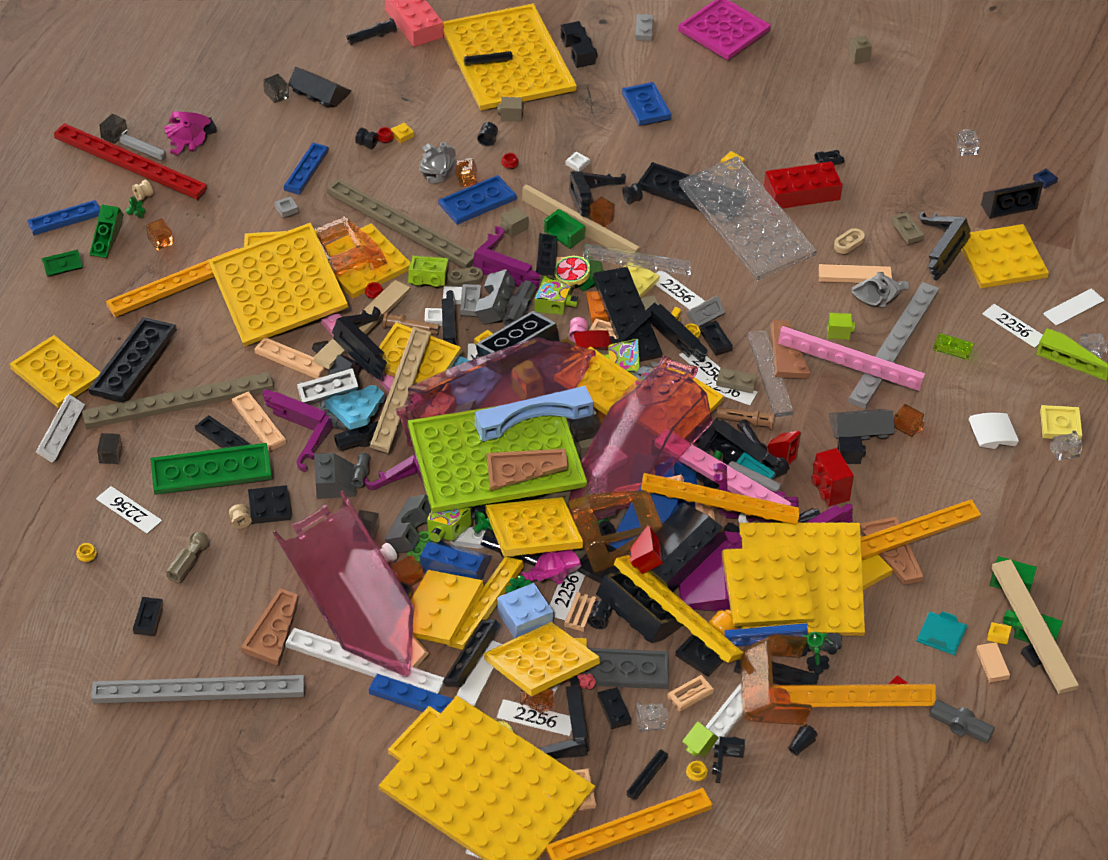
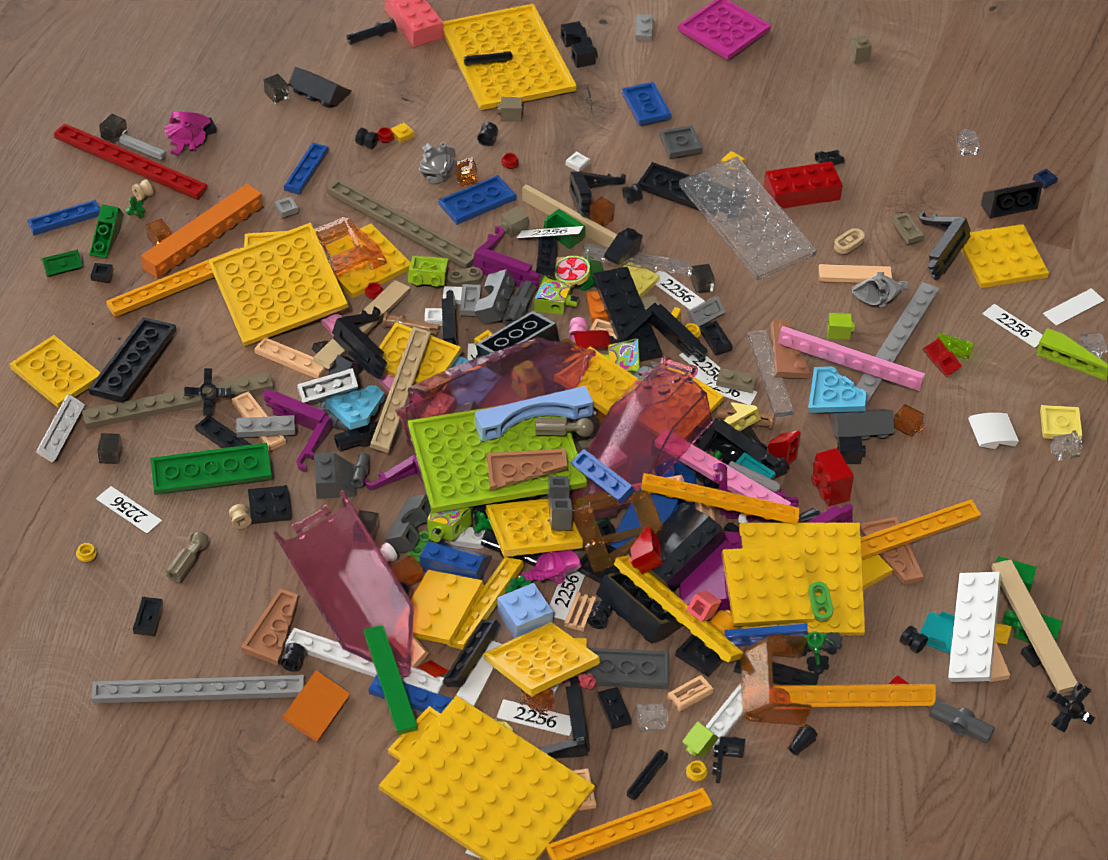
(101, 272): none -> black plate
(201, 231): none -> orange brick
(217, 392): none -> black pin
(265, 426): none -> light grey plate
(292, 659): none -> black wheel
(316, 706): none -> orange tile
(390, 680): none -> green tile
(432, 668): none -> red sticker
(550, 232): none -> white sticker
(559, 503): none -> dark grey arch
(560, 426): none -> dark tan piece
(602, 476): none -> plate
(624, 246): none -> black slope
(680, 141): none -> dark grey plate
(702, 278): none -> clear smoke brick
(704, 605): none -> coral brick
(743, 416): none -> light yellow slope
(820, 602): none -> bright green plate
(834, 393): none -> medium azure plate
(913, 639): none -> black wheel
(941, 357): none -> red slope
(975, 627): none -> white plate
(1077, 711): none -> black pin

